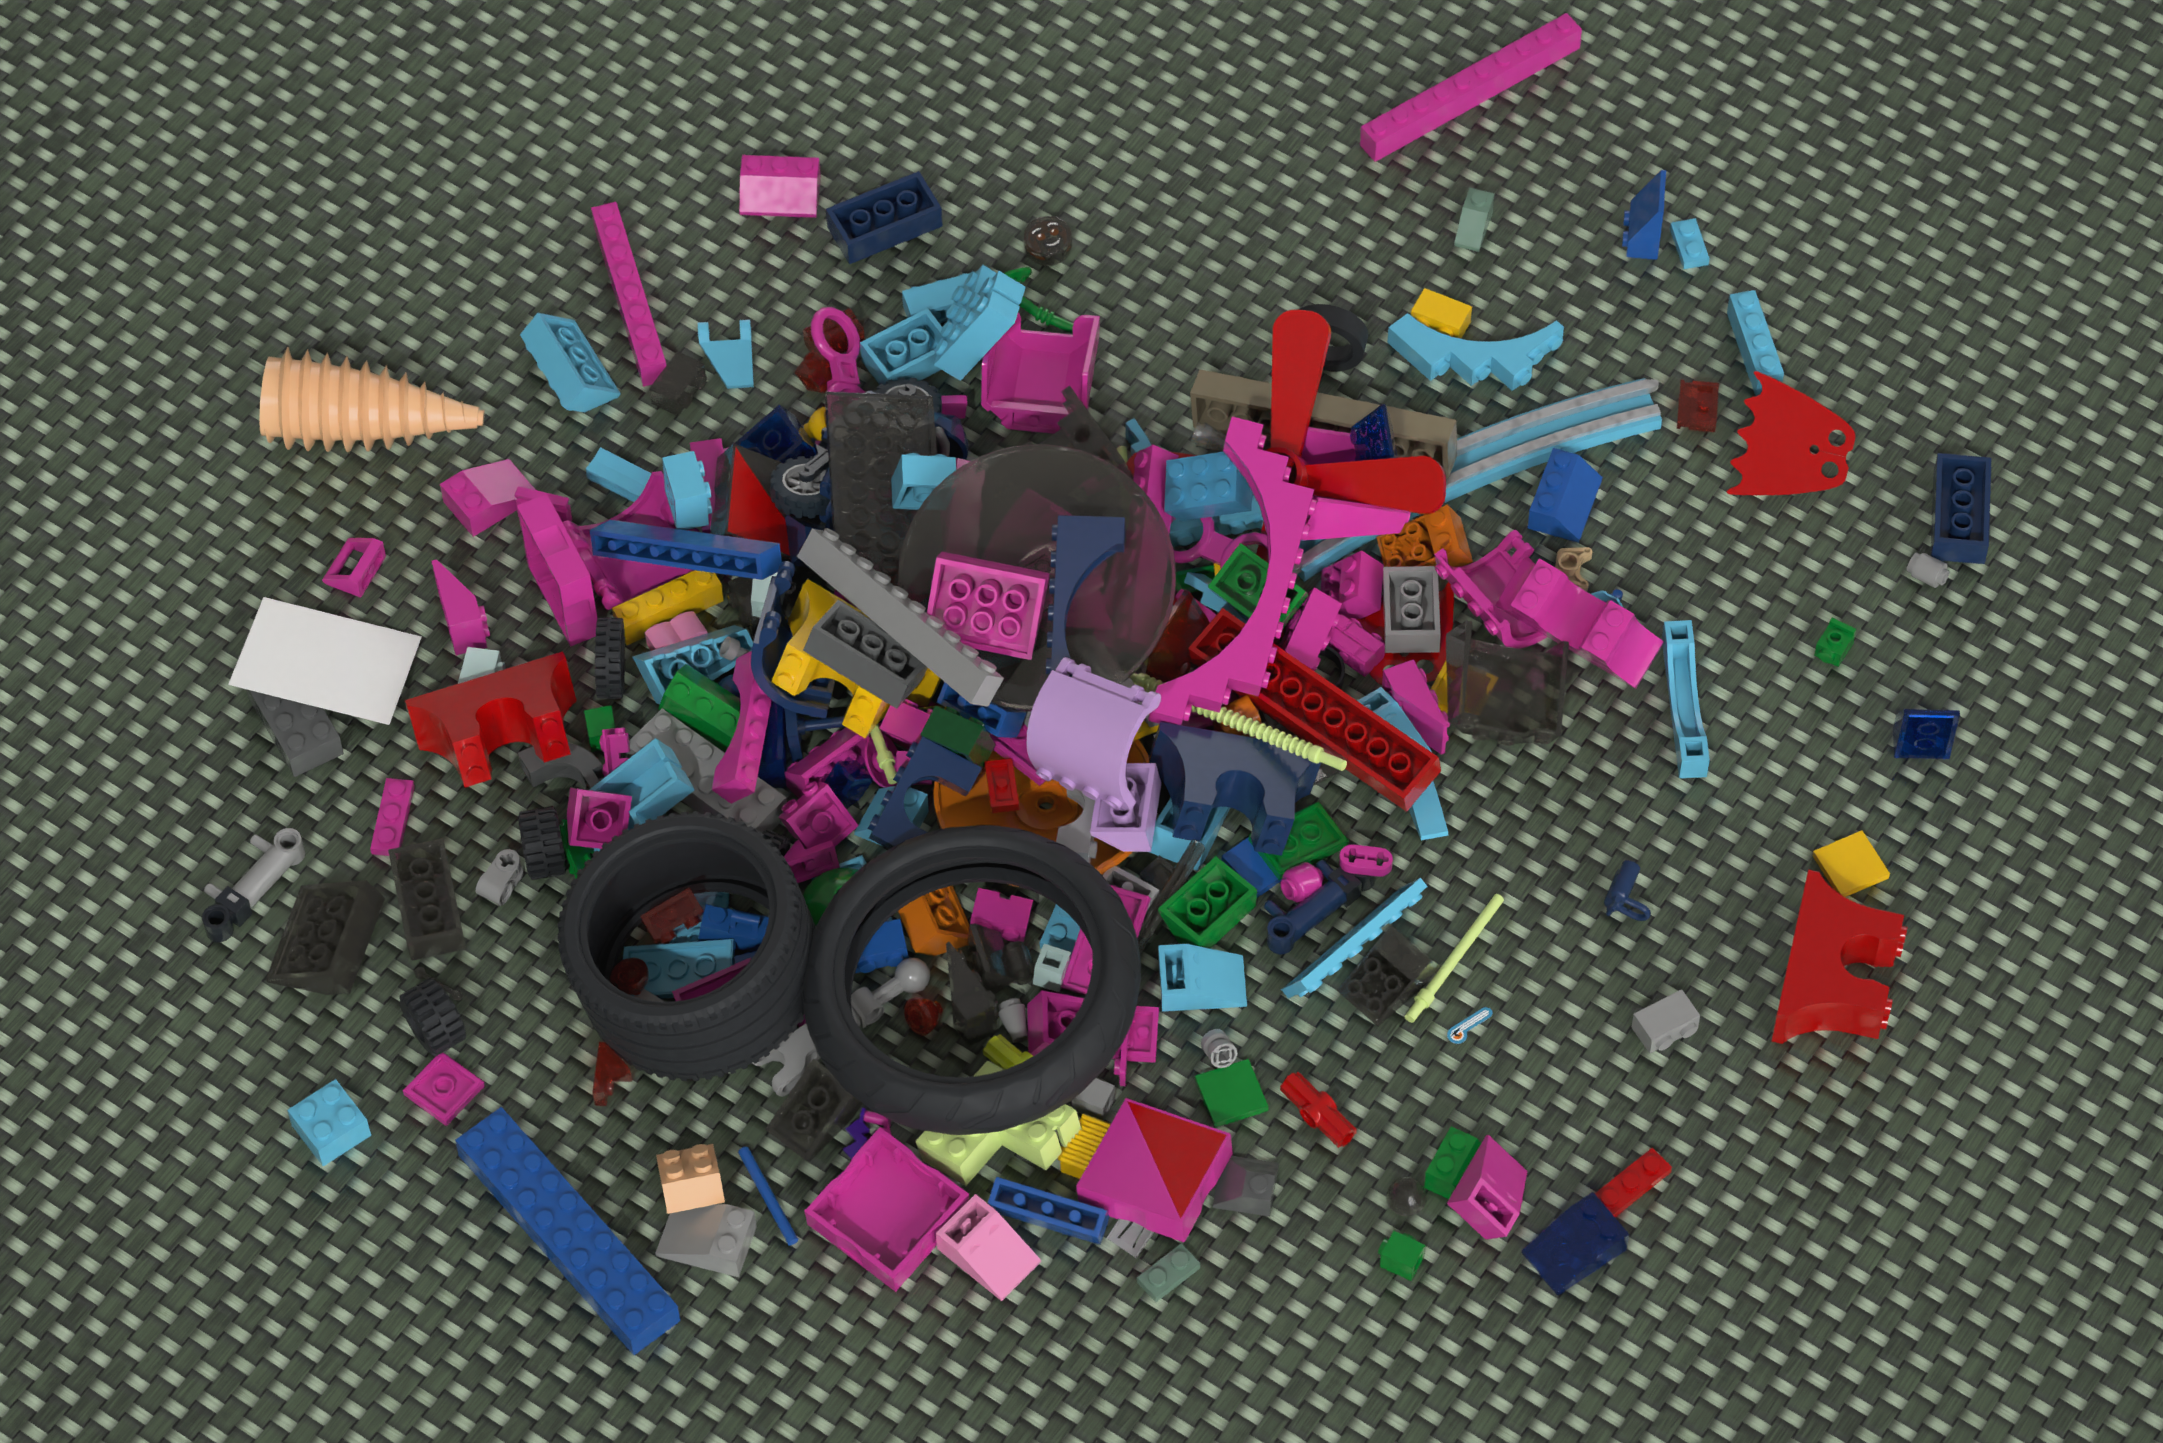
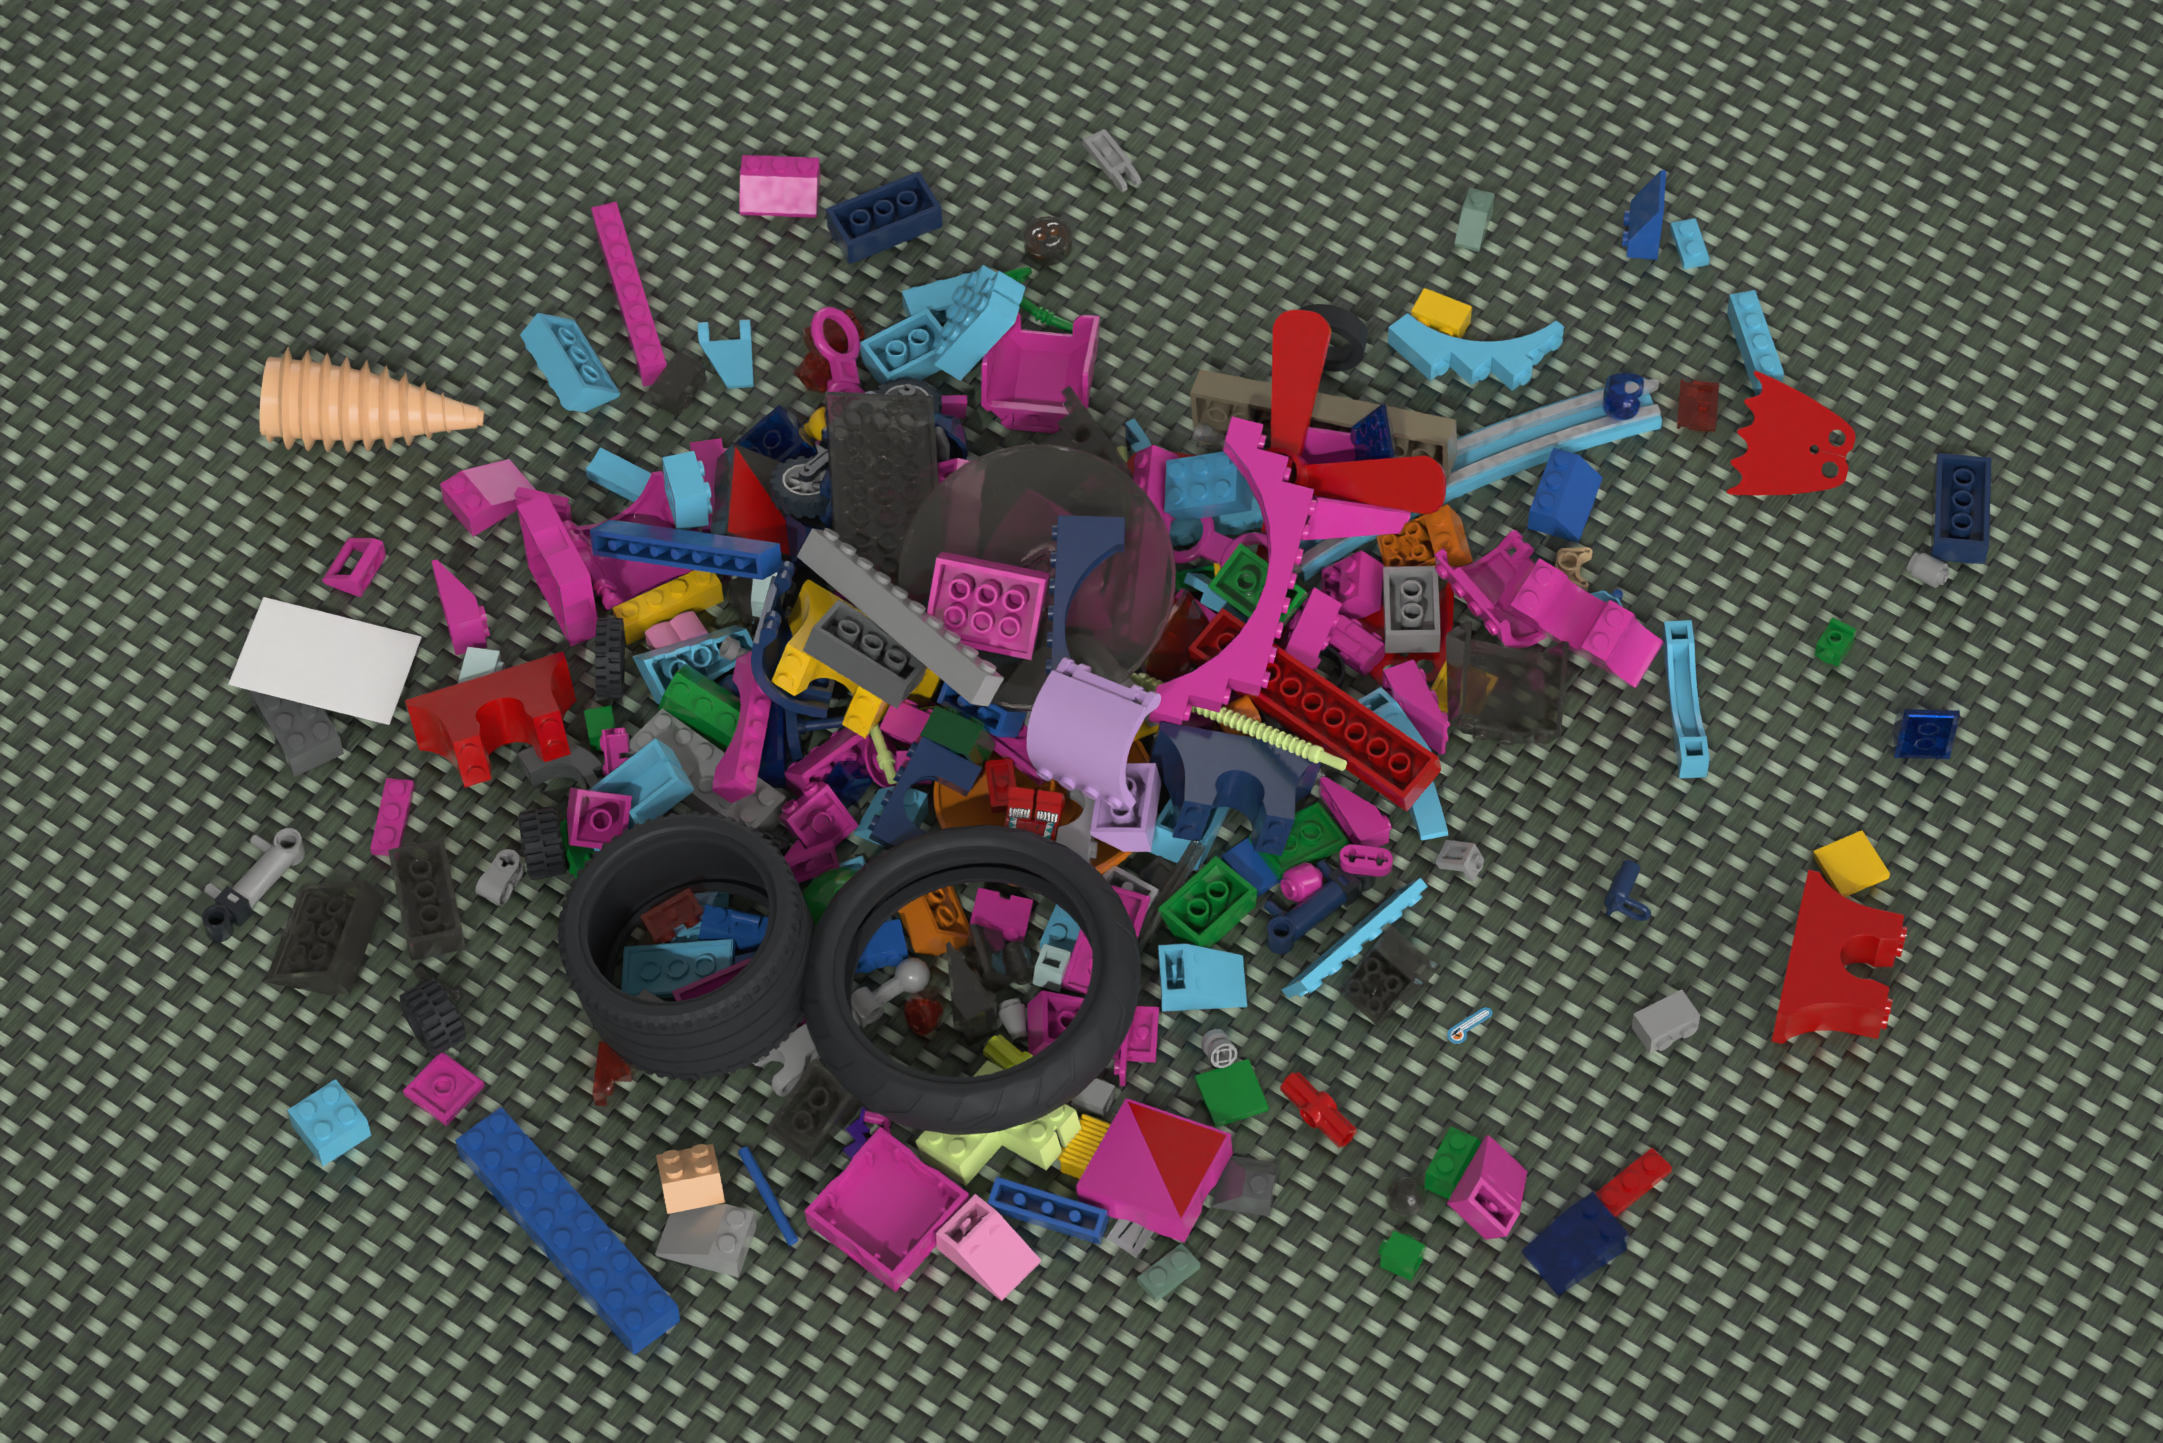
(630, 975): clear red brick -> none
(917, 477): medium azure brick -> none
(1047, 814): none -> red hips
(1111, 159): none -> light grey hinge
(1356, 816): none -> dark pink slope
(1426, 996): yellowish green bar -> none
(1461, 857): none -> light grey bracket
(1470, 87): dark pink brick -> none
(1616, 401): none -> clear blue helmet

